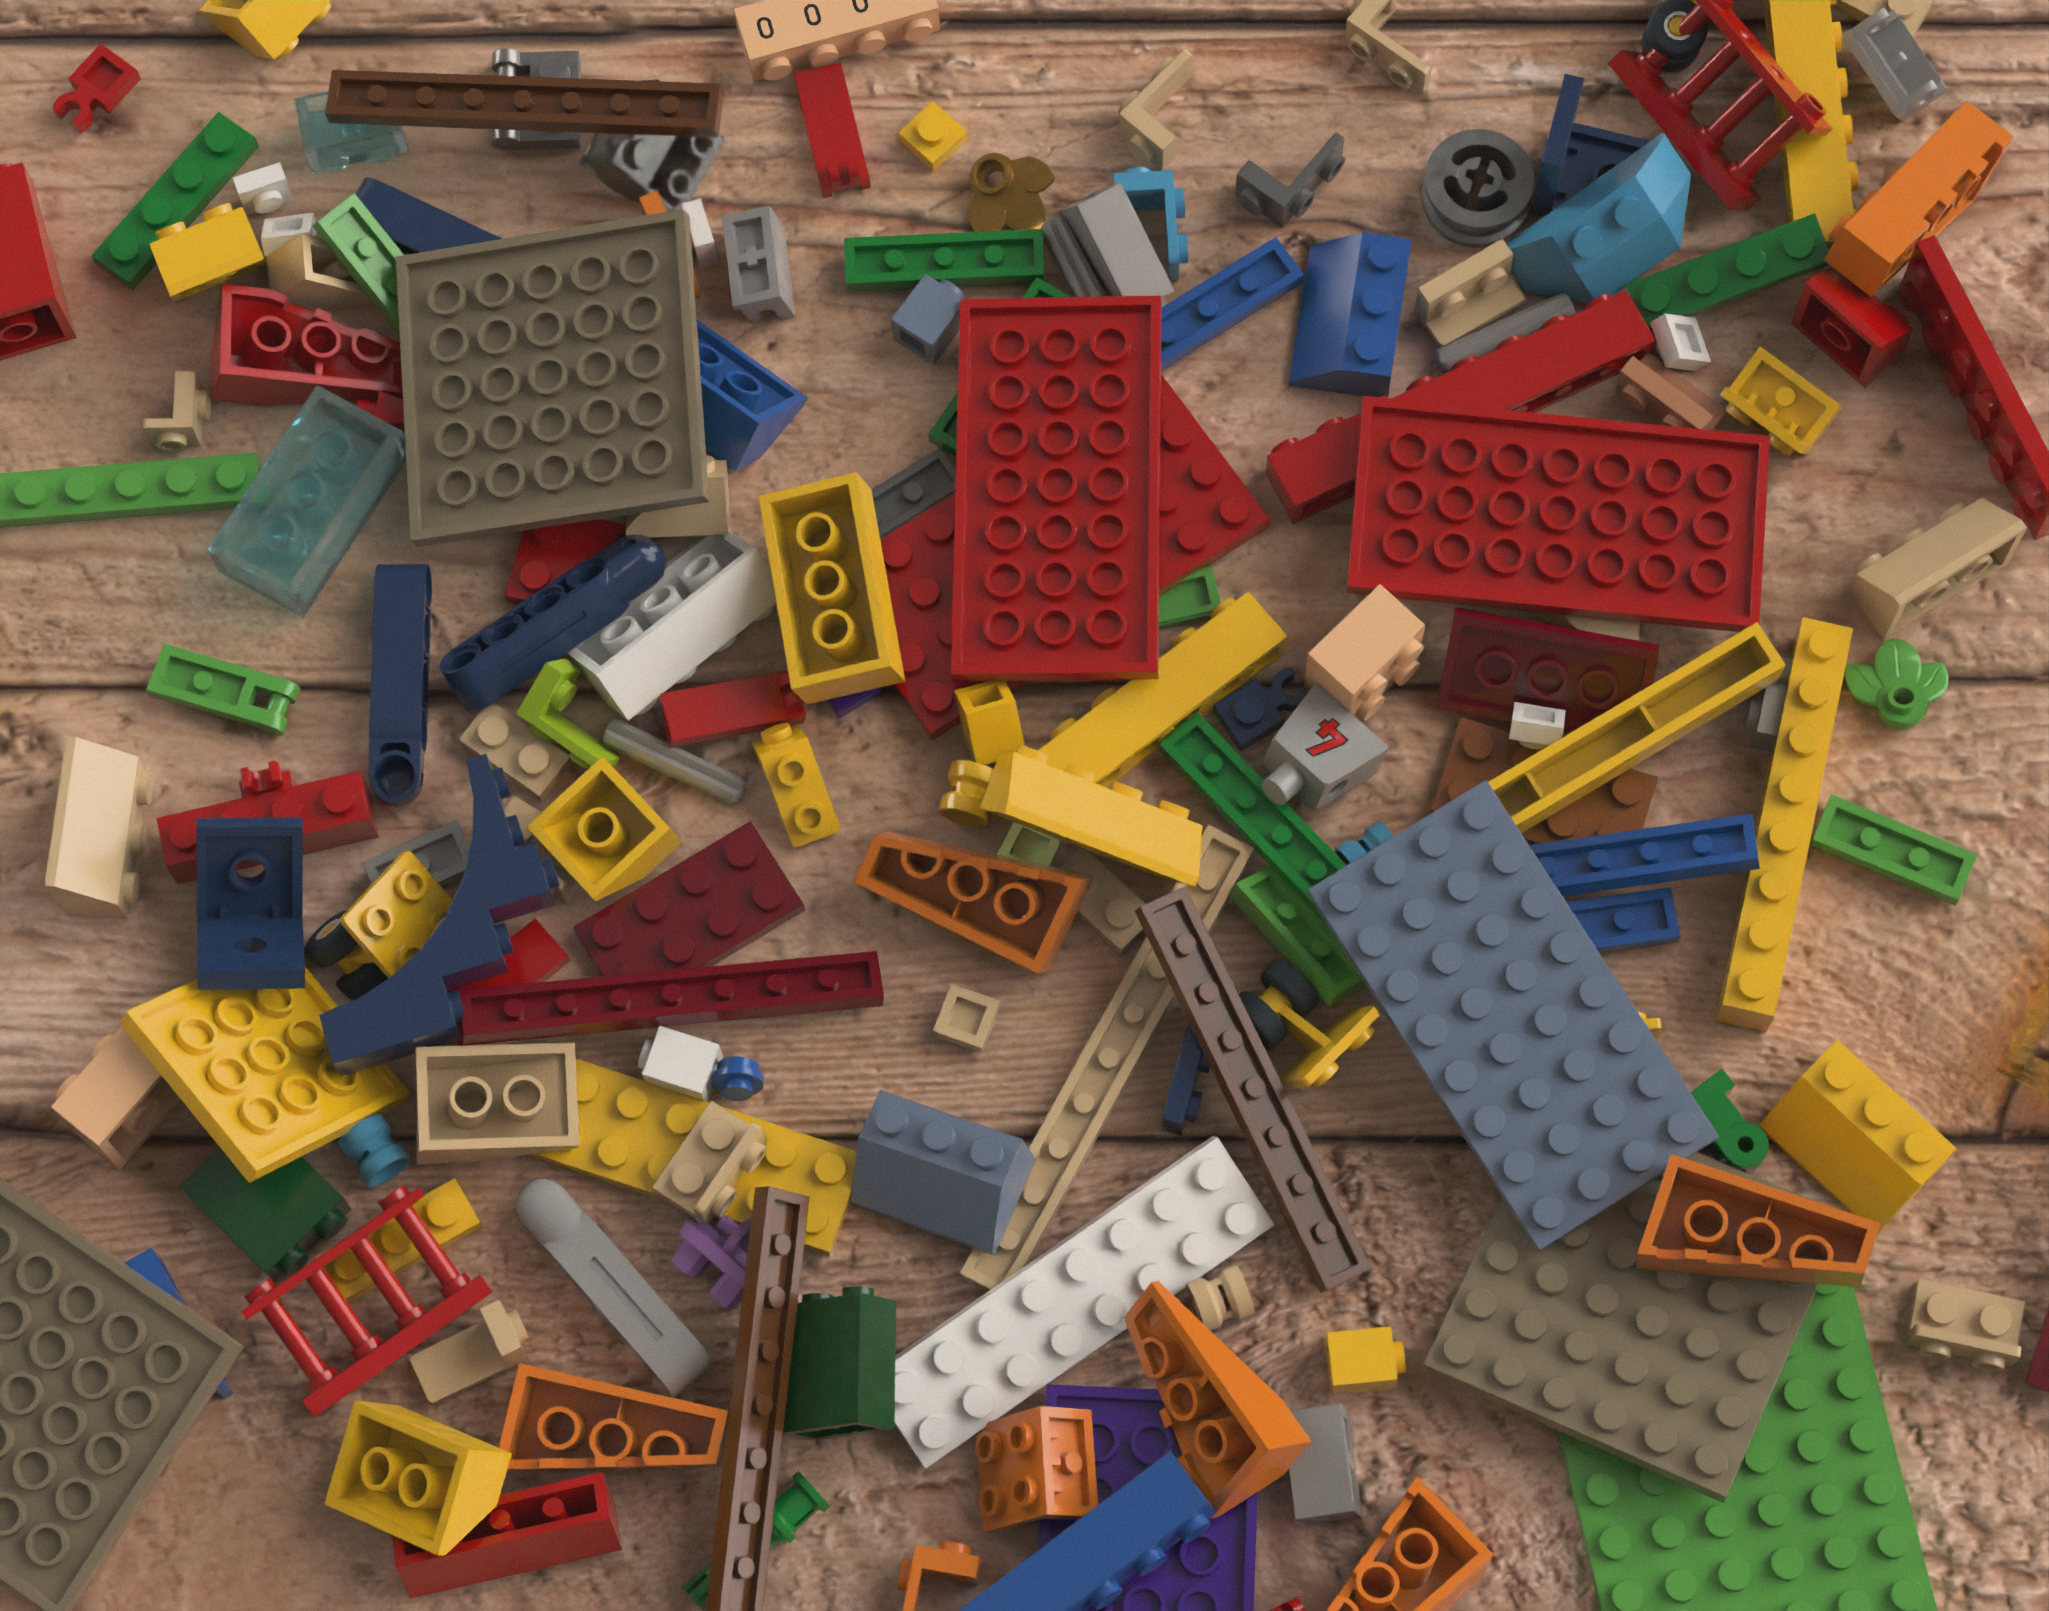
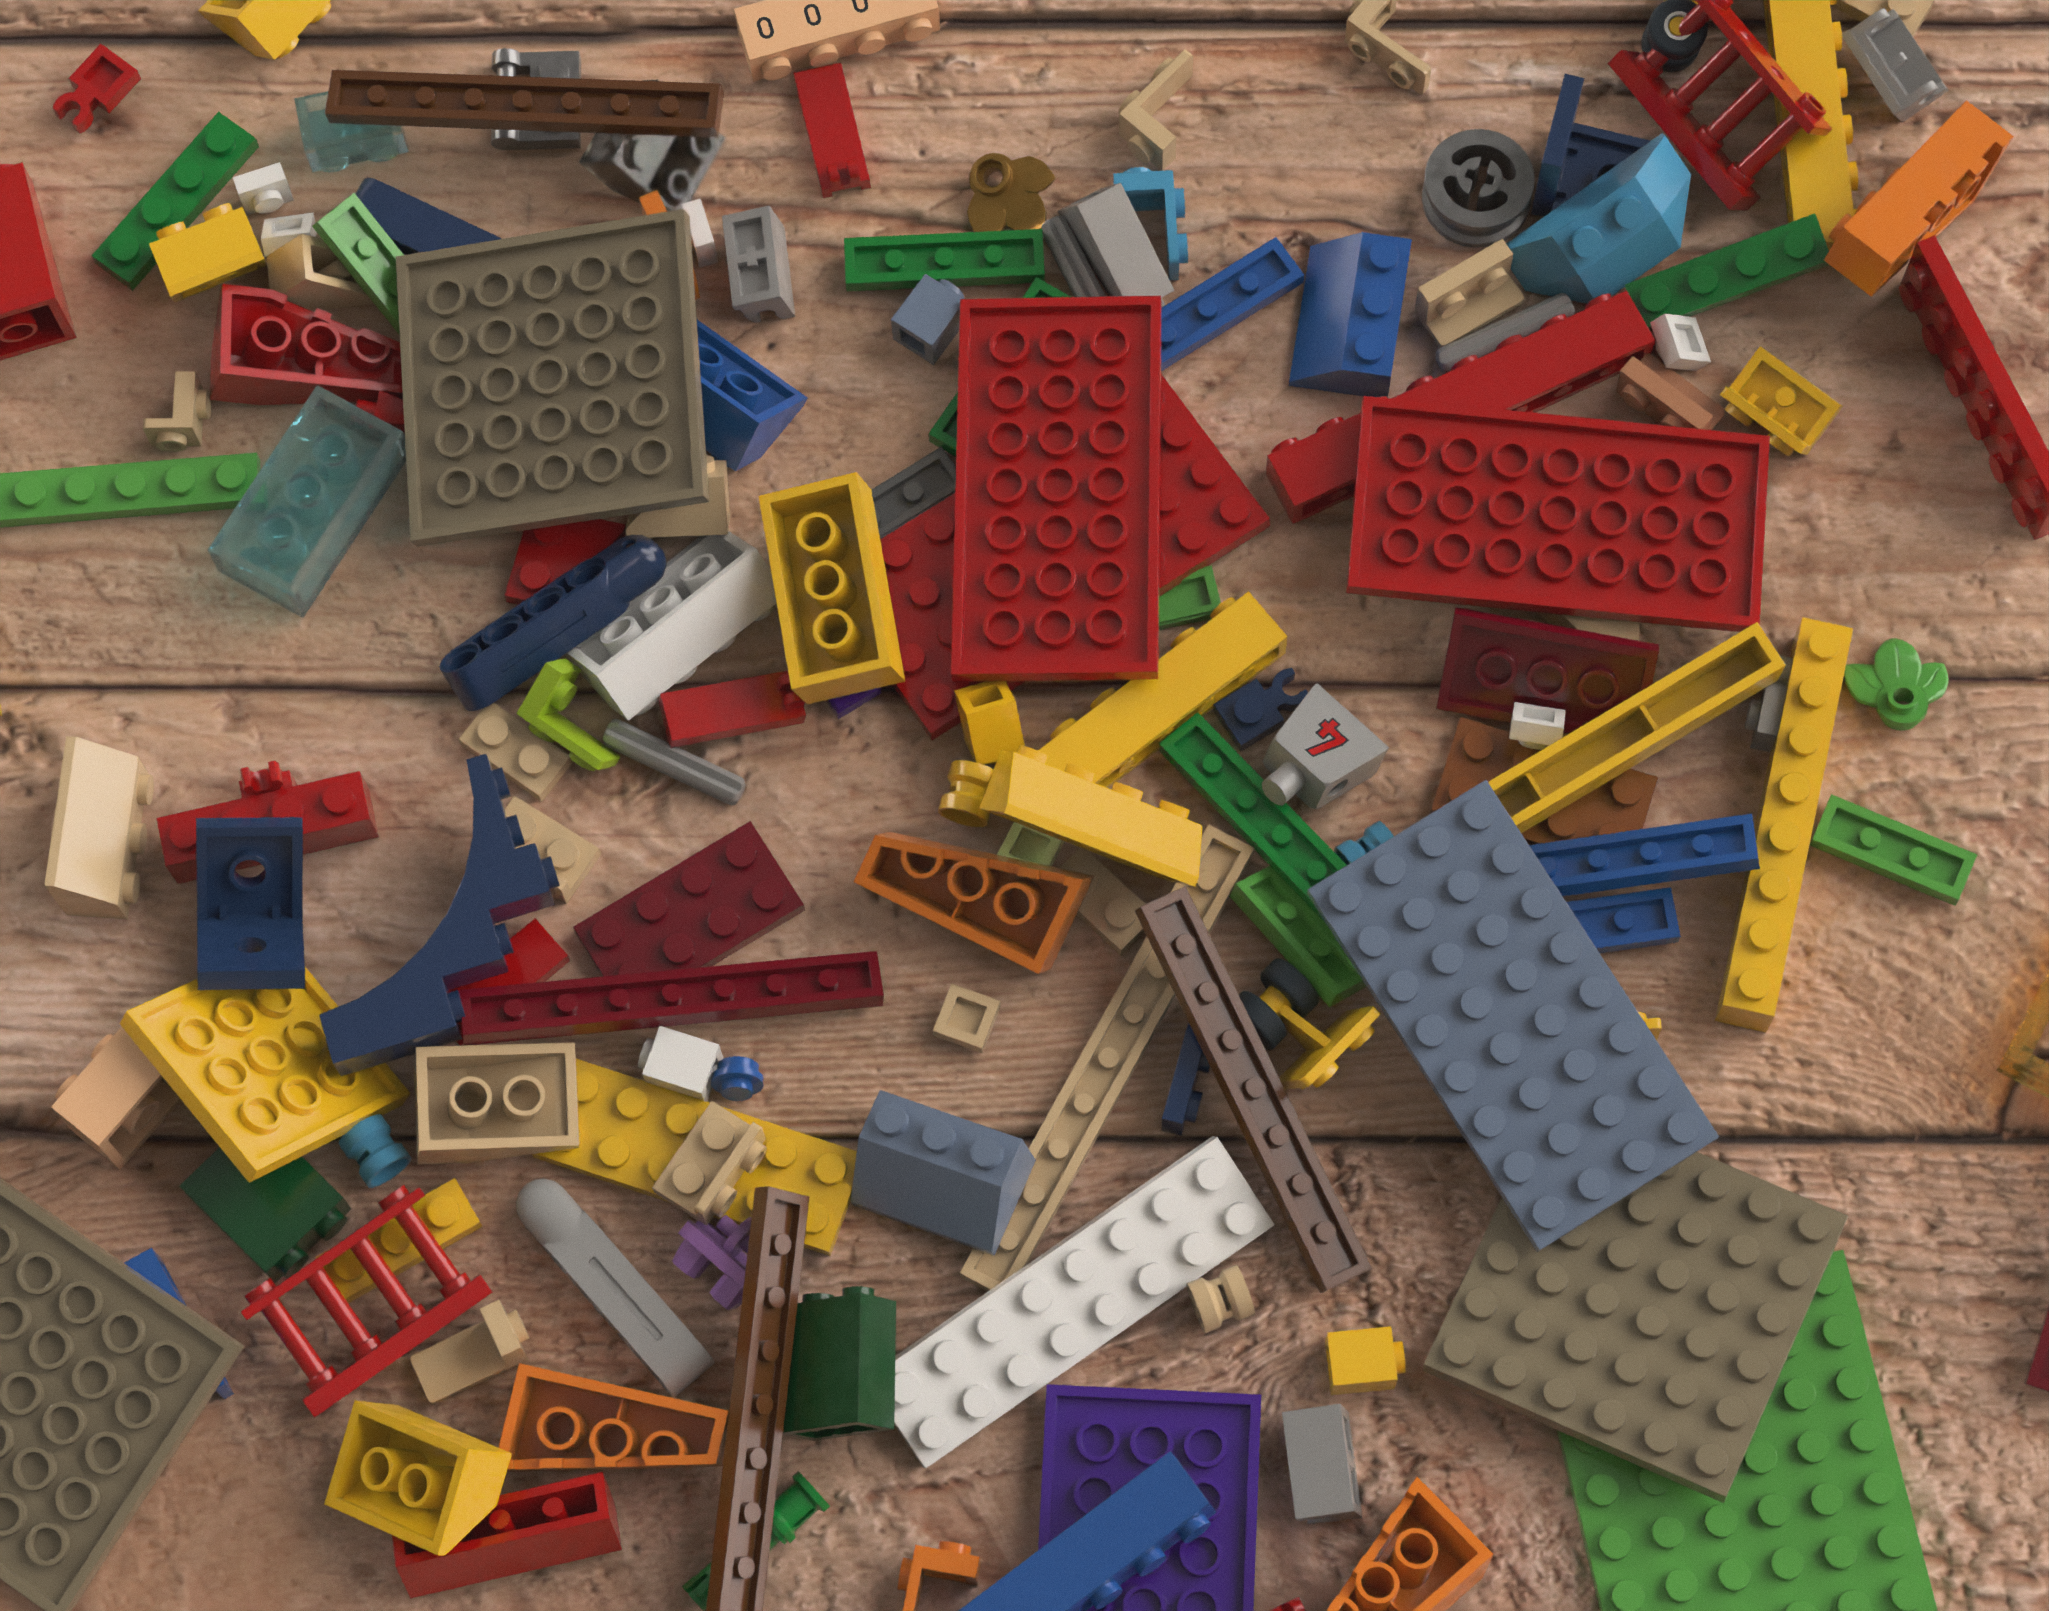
(222, 689): bright green plate -> none
(381, 927): yellow plate -> none
(399, 681): dark blue piece -> none
(440, 851): light grey plate -> none
(604, 832): yellow slope -> none
(796, 784): yellow bracket -> none
(933, 136): yellow plate -> none
(1036, 1467): orange bracket -> none
(1224, 1417): orange wedge -> none
(1268, 196): dark grey bracket -> none
(1367, 653): light nougat brick -> none
(1739, 1142): green leg -> none
(1750, 1230): orange wedge -> none
(1851, 325): red slope -> none
(1856, 1136): yellow slope -> none
(1935, 564): tan slope -> none
(1965, 1324): tan bracket -> none

